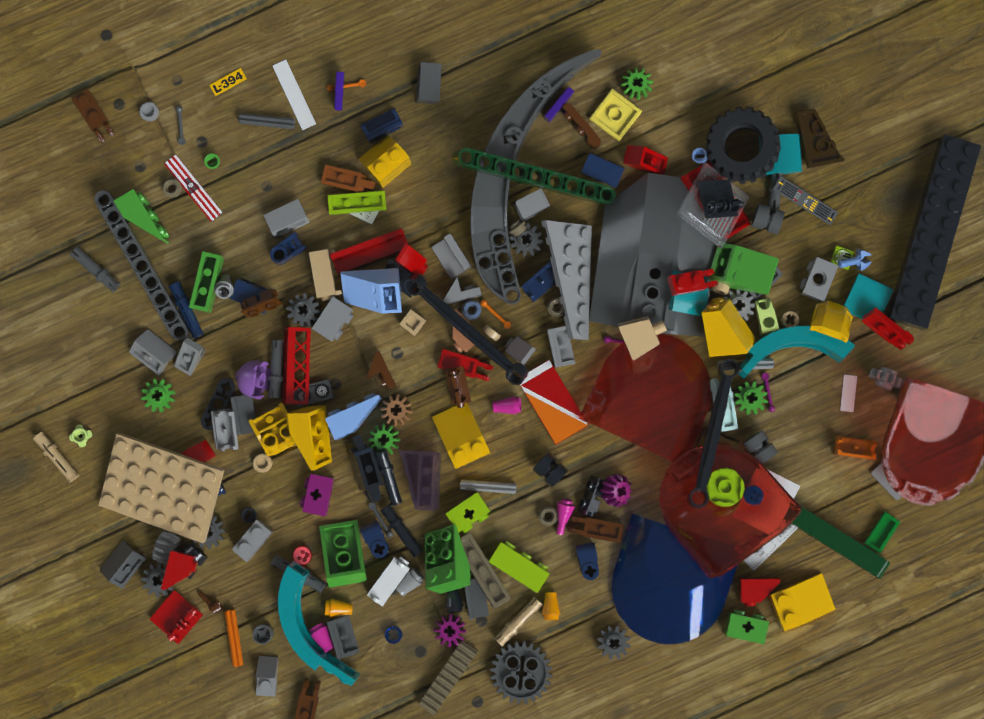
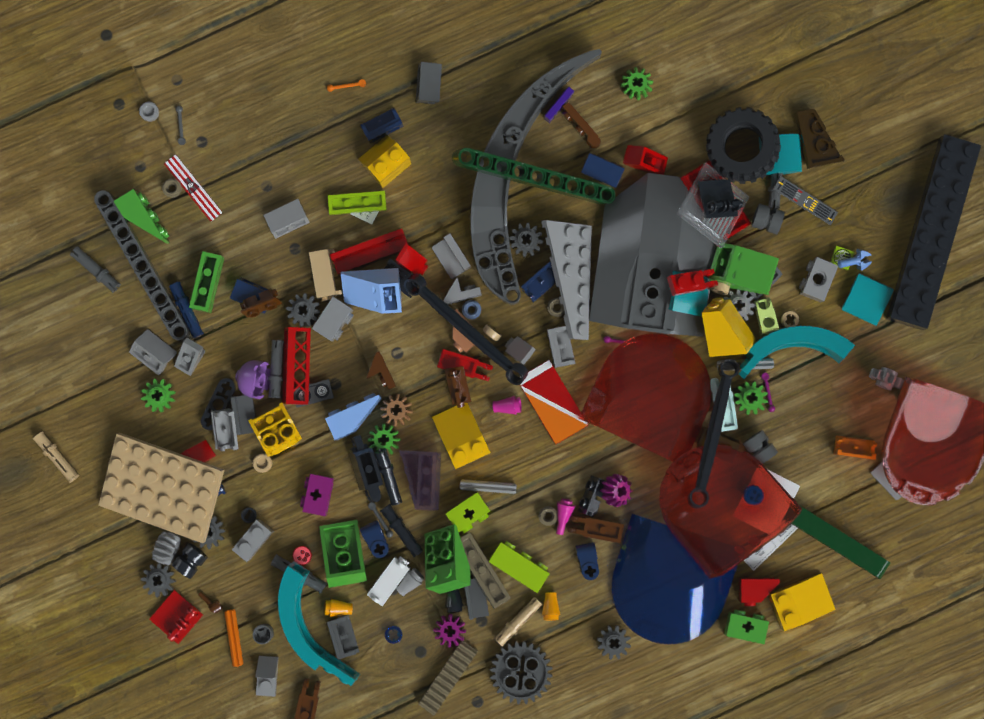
(75, 435): yellowish green plate -> none
(92, 114): reddish brown hinge -> none
(122, 564): dark grey panel -> none
(179, 567): red slope -> none
(213, 165): bright green hinge -> none
(224, 287): light grey cone -> none
(228, 82): yellow sticker -> none
(268, 121): dark grey axle -> none
(288, 248): dark blue piece -> none
(294, 94): white sticker -> none
(311, 435): yellow slope -> none
(322, 637): dark pink cone -> none
(339, 91): dark purple tile -> none
(346, 179): dark orange hinge -> none
(412, 322): tan plate -> none
(507, 324): orange hinge -> none
(517, 227): dark tan plate -> none
(531, 205): light grey slope -> none
(550, 469): black wheel -> none
(615, 115): light yellow tile -> none
(641, 335): tan torso -> none
(699, 151): light blue hinge -> none
(725, 487): lime tile -> none
(832, 320): yellow slope -> none
(848, 393): white sticker -> none
(882, 532): green tile -> none
(887, 329): red hinge -> none

